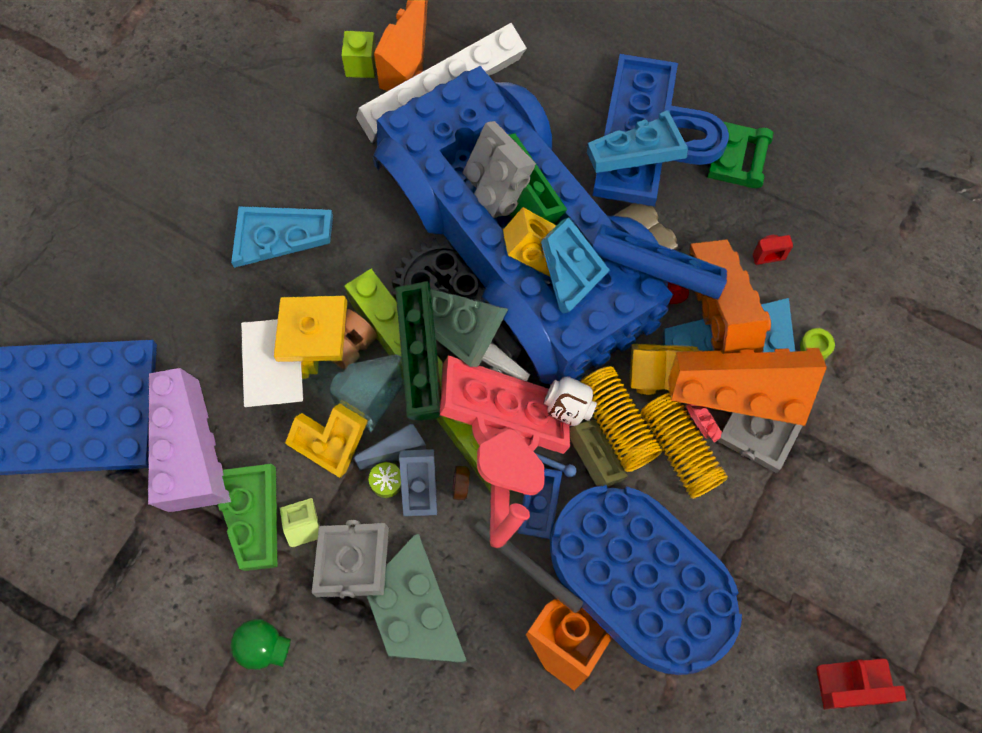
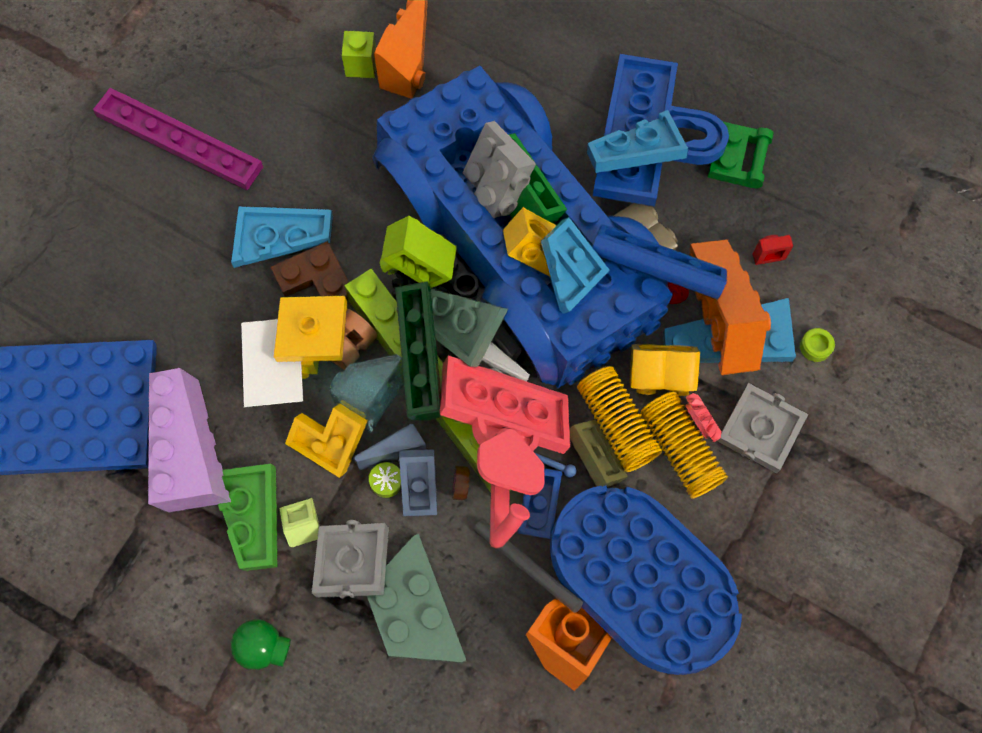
(178, 138): none -> magenta plate
(312, 267): none -> reddish brown plate
(417, 252): none -> lime brick
(490, 53): white arch -> none
(570, 401): white head -> none
(749, 383): orange wedge -> none
(858, 684): red panel -> none

